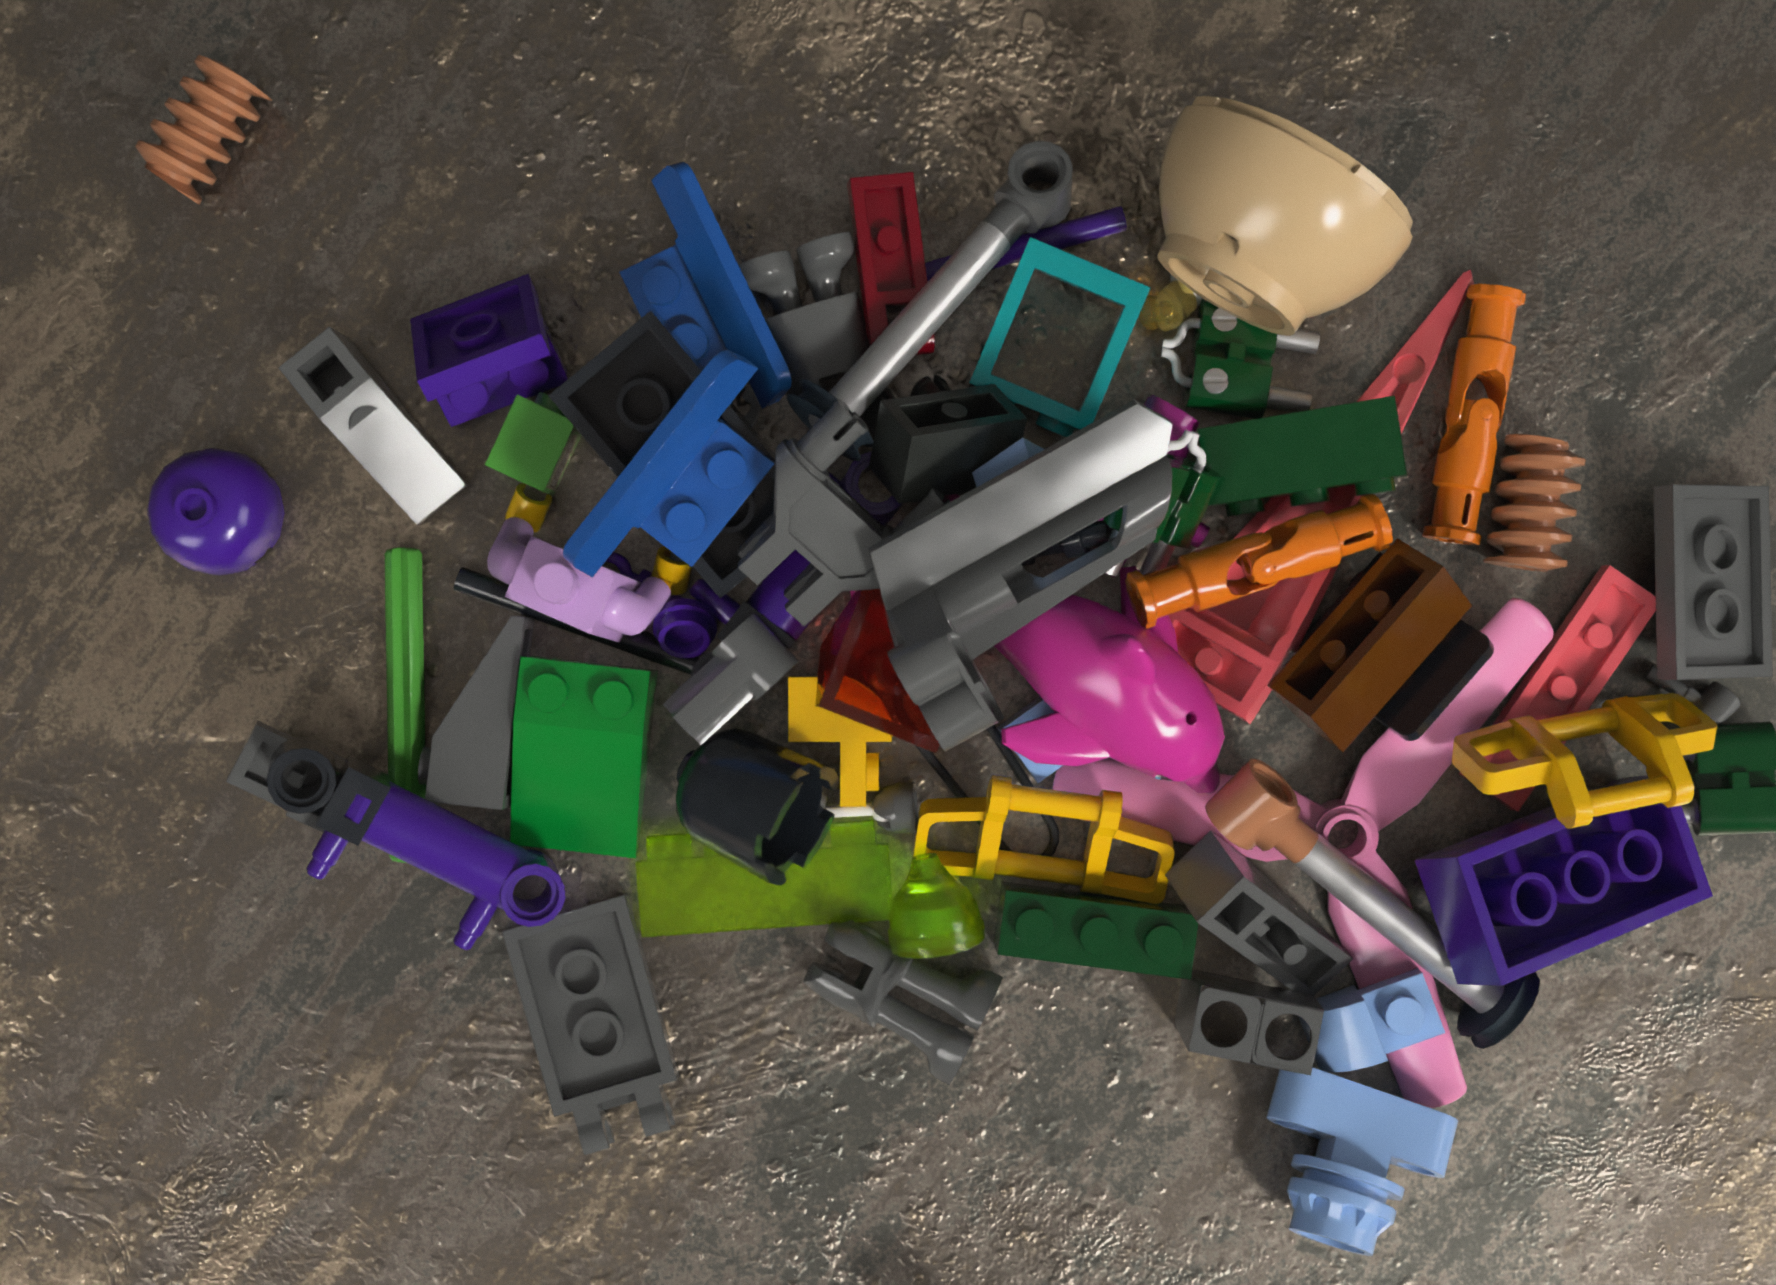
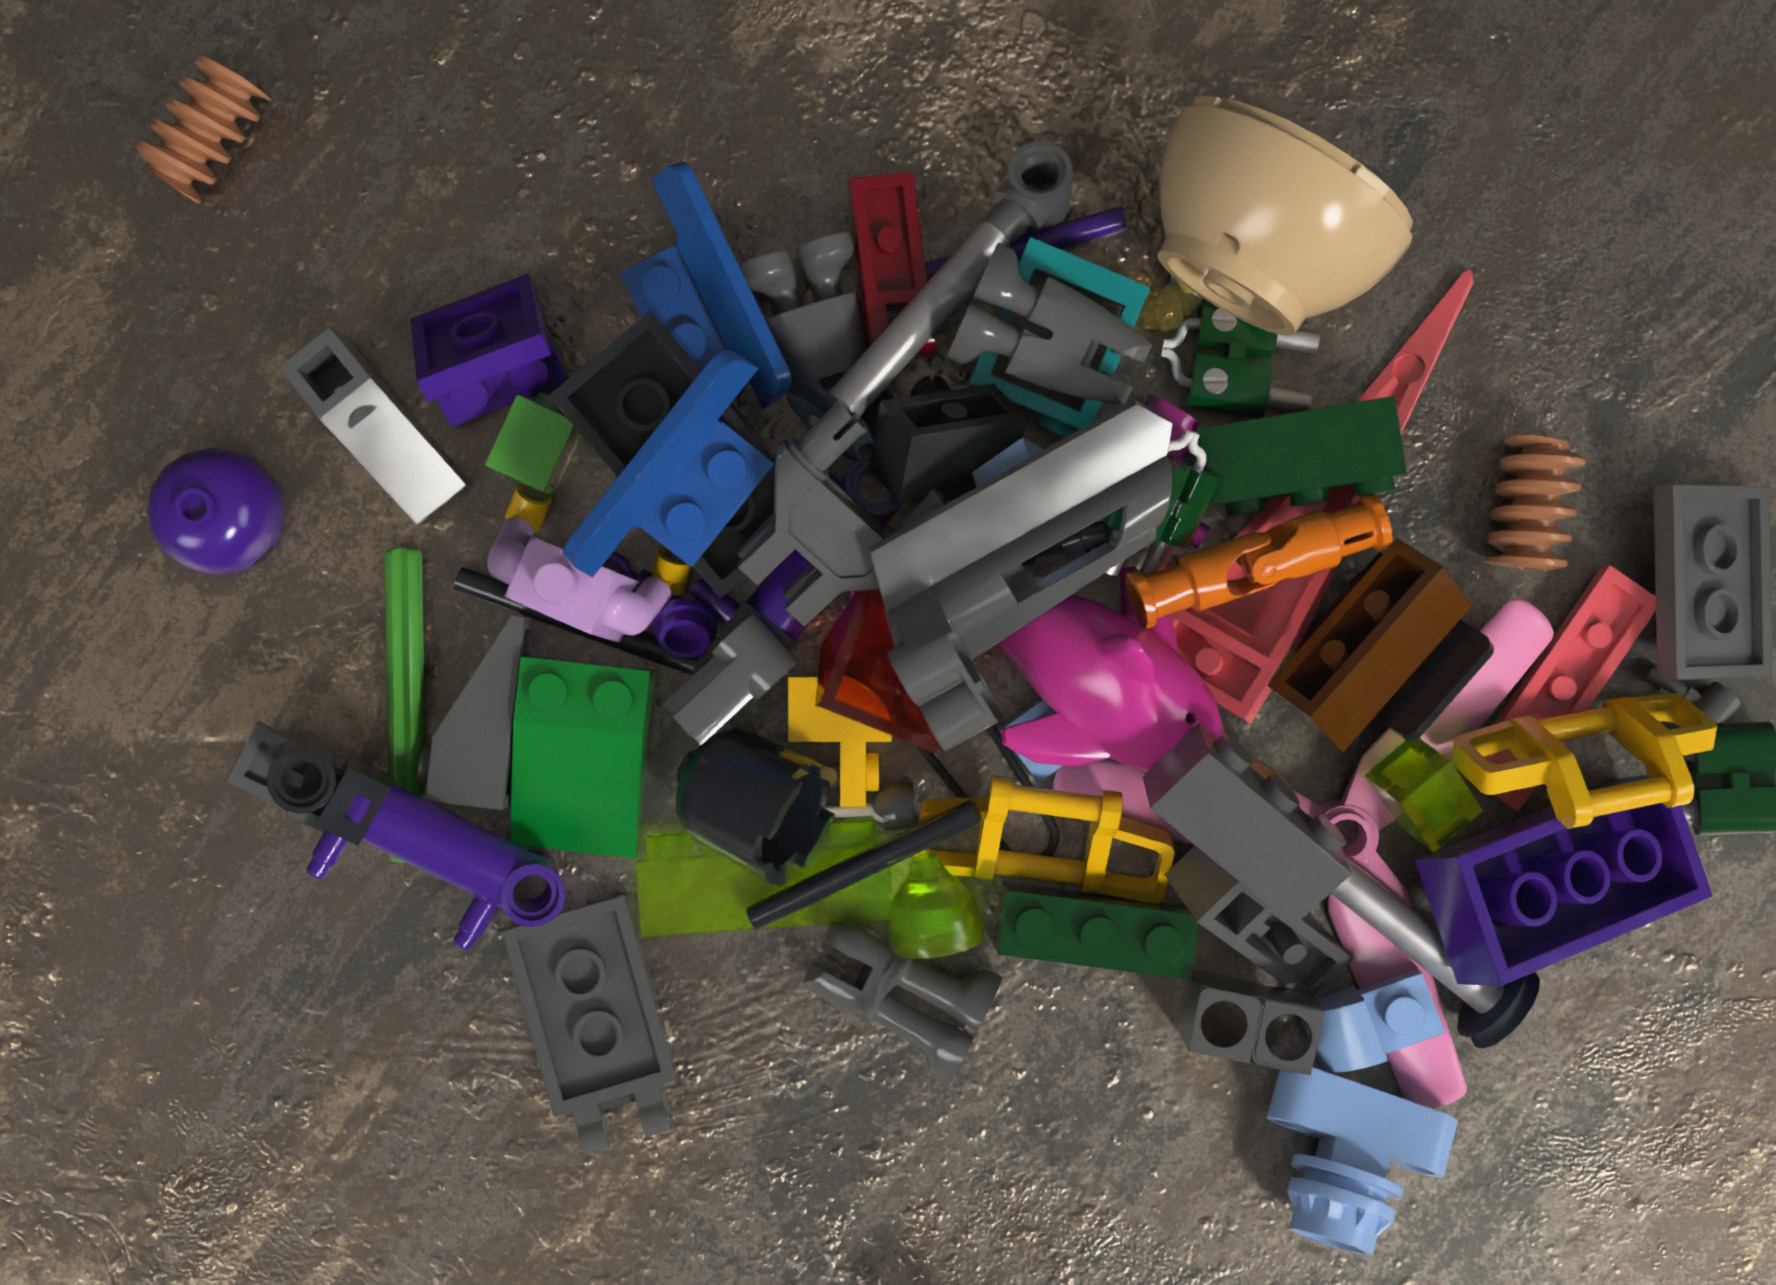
(864, 864): none -> black bar
(1056, 339): none -> dark grey piece
(1247, 823): none -> dark grey brick
(1424, 793): none -> clear neon green brick
(1470, 444): orange piece -> none

